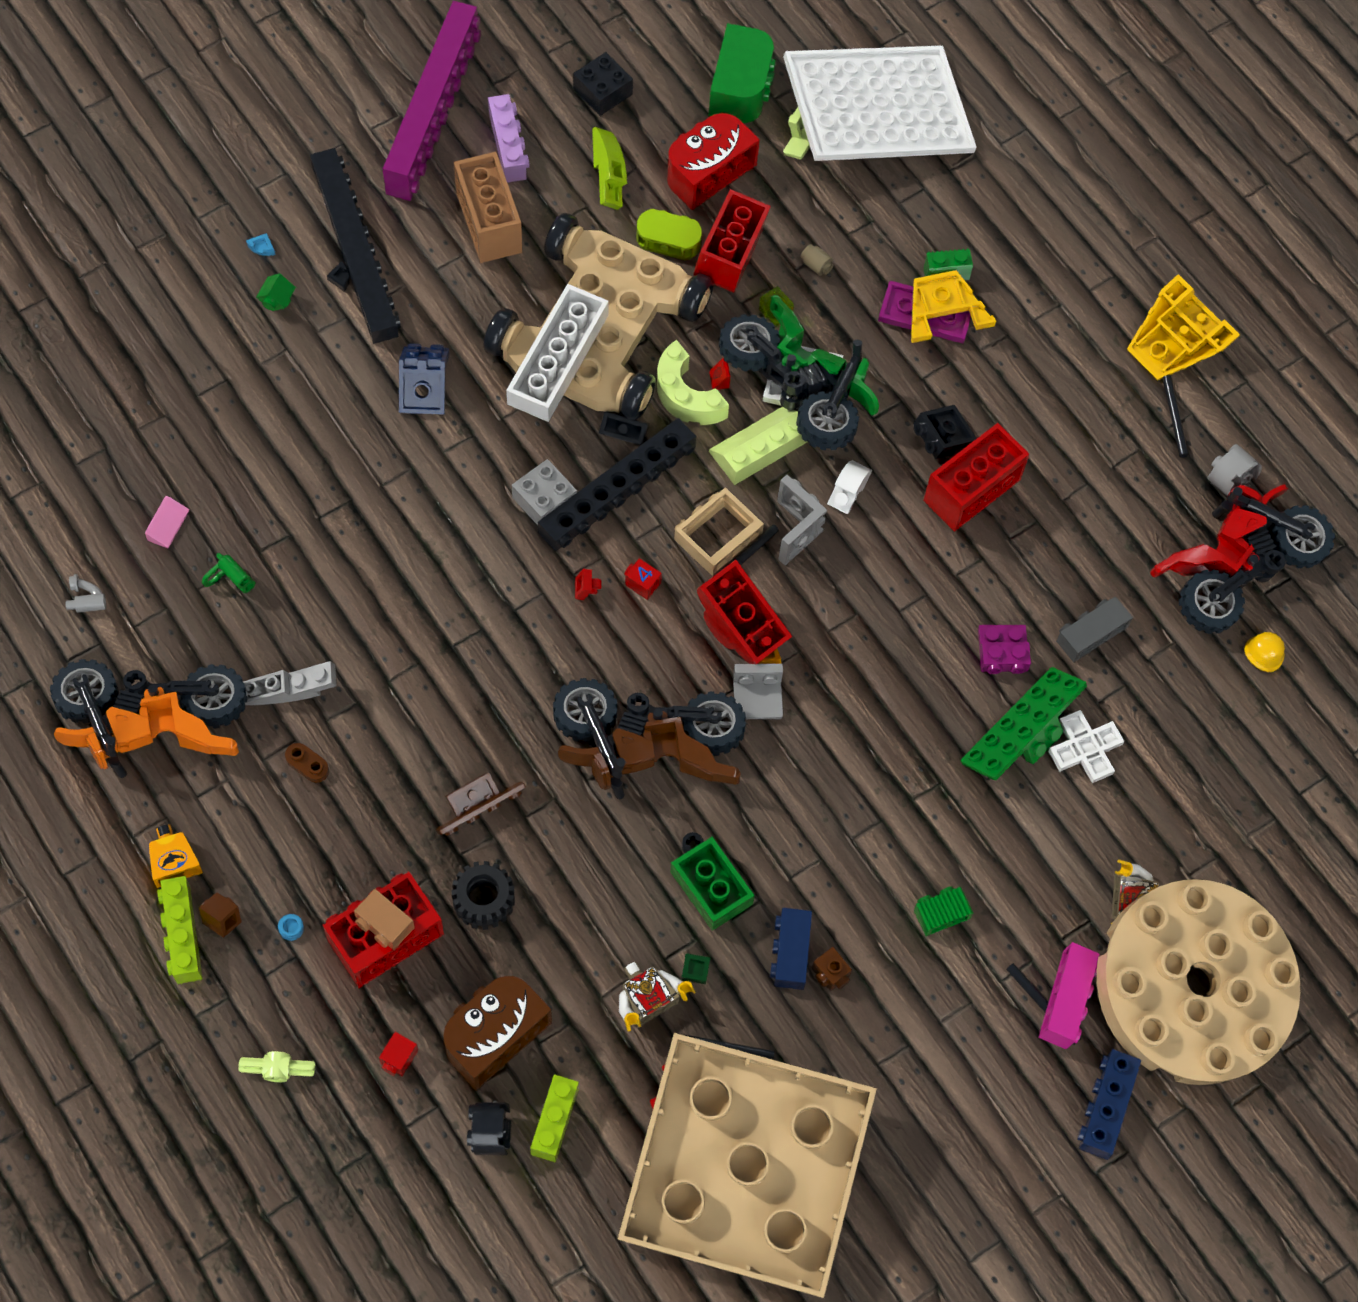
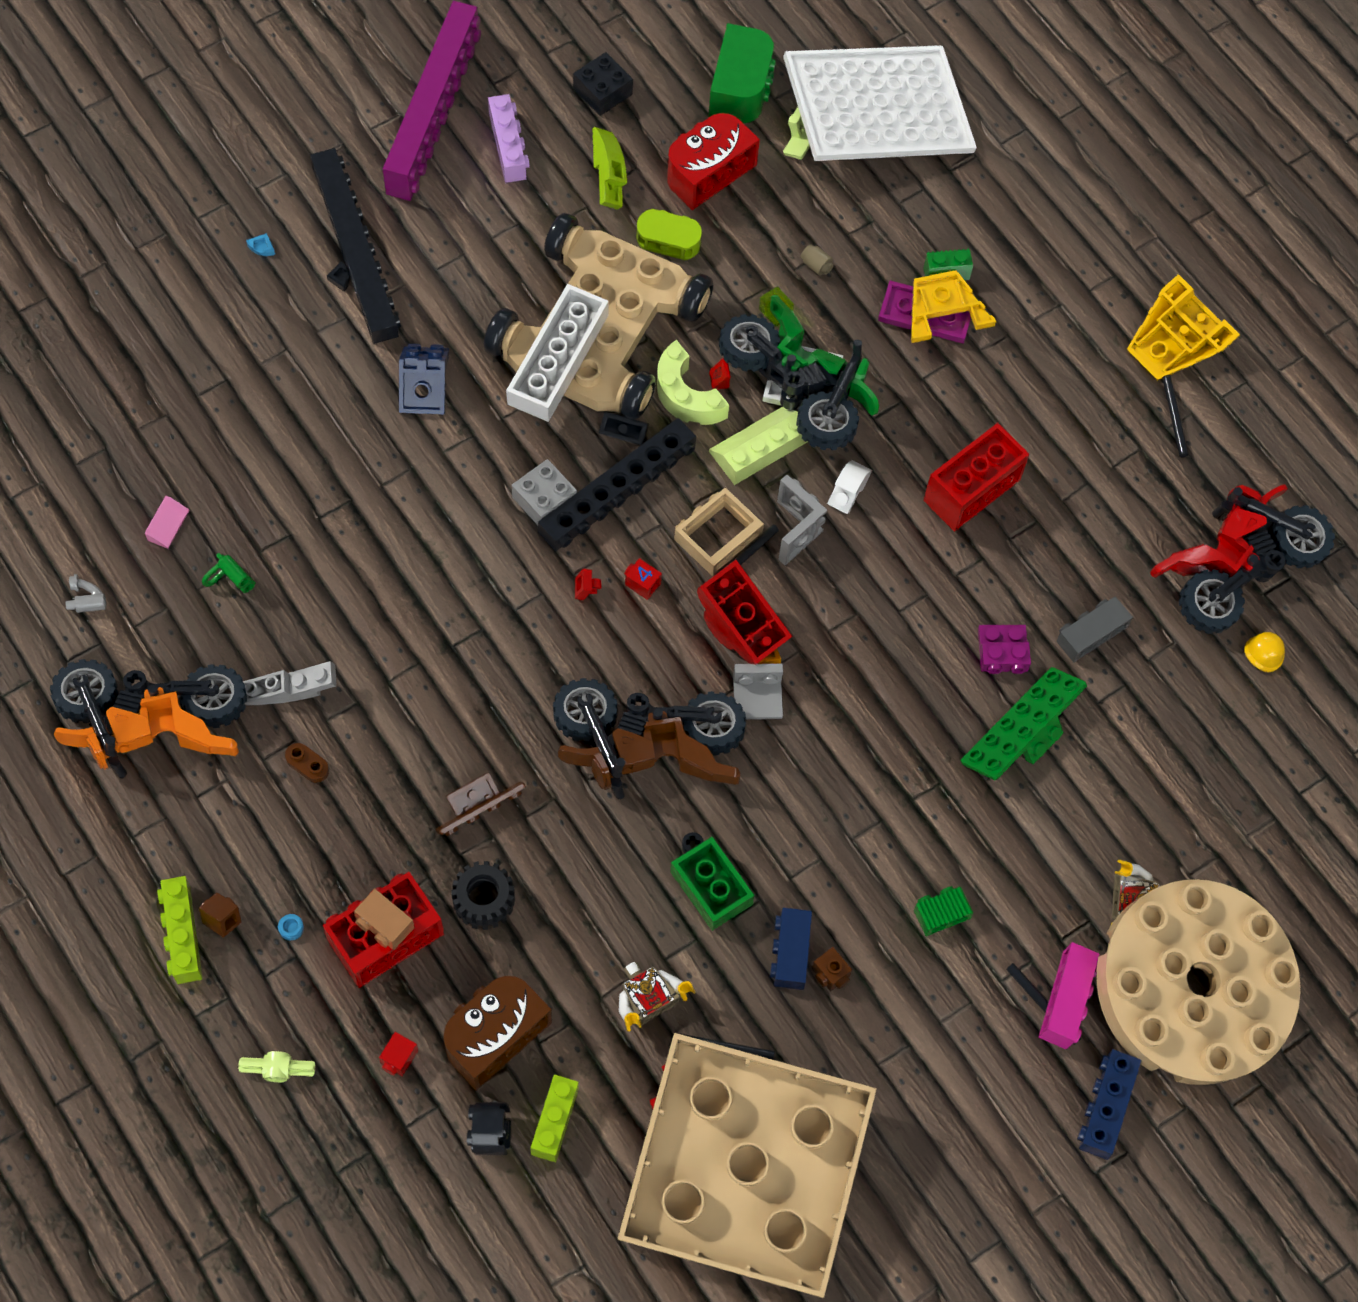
(172, 856): light orange torso -> none
(276, 292): green brick -> none
(488, 207): medium nougat brick -> none
(695, 968): dark green panel -> none
(732, 240): red brick -> none
(943, 431): black plate -> none
(1086, 746): white plate -> none
(1234, 469): light grey brick -> none

